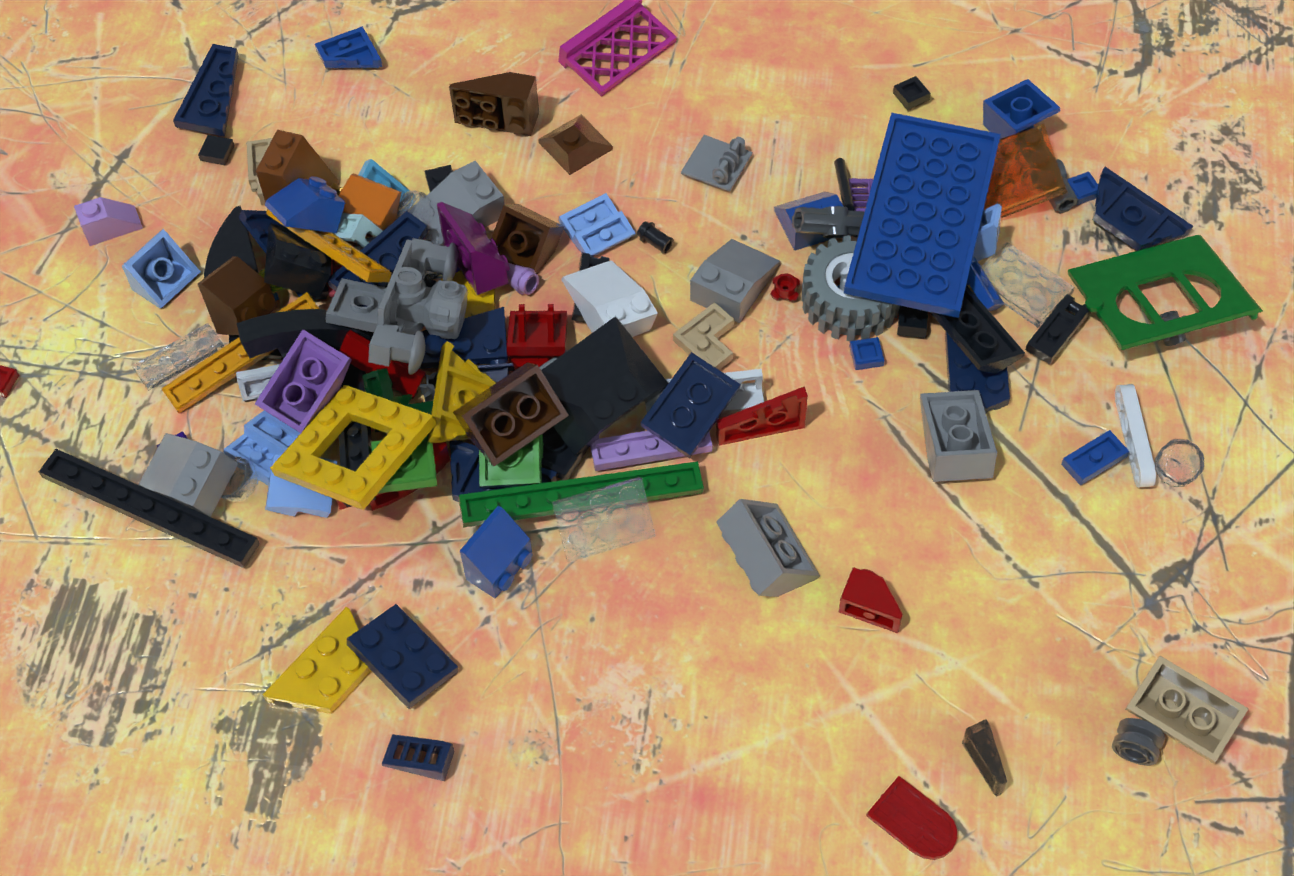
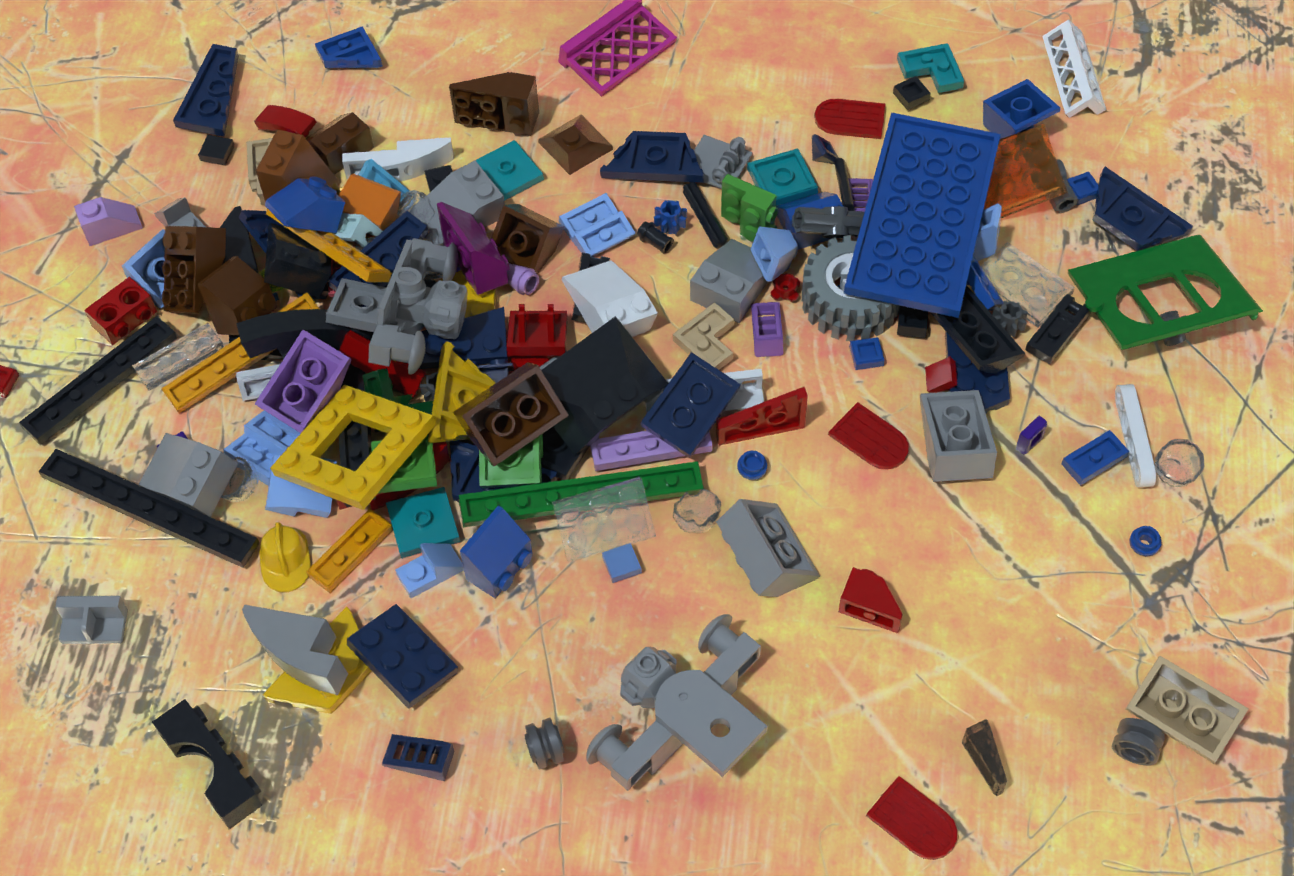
(91, 619): none -> light grey panel
(96, 381): none -> black plate
(120, 310): none -> red brick
(178, 214): none -> light grey slope
(189, 258): none -> reddish brown slope
(229, 791): none -> black arch
(284, 558): none -> yellow piece
(285, 119): none -> red slope
(298, 646): none -> light grey slope
(341, 136): none -> reddish brown slope
(349, 550): none -> light orange tile
(407, 161): none -> white slope
(422, 520): none -> teal plate
(433, 567): none -> light blue slope
(510, 169): none -> teal plate
(544, 743): none -> flat silver wheel
(621, 563): none -> medium blue tile
(654, 157): none -> dark blue wing
(670, 217): none -> blue gear
(685, 708): none -> light grey piece
(697, 512): none -> clear hair
(705, 215): none -> black axle
(747, 206): none -> bright green plate
(752, 465): none -> blue plate
(767, 329): none -> medium lavender slope
(773, 251): none -> light blue slope
(783, 176): none -> teal plate
(822, 150): none -> dark blue slope
(850, 118): none -> red window
(871, 438): none -> red window
(932, 60): none -> teal plate
(941, 375): none -> red tile
(1011, 317): none -> dark grey gear
(1031, 435): none -> dark purple tile
(1082, 68): none -> white fence
(1148, 534): none -> blue plate

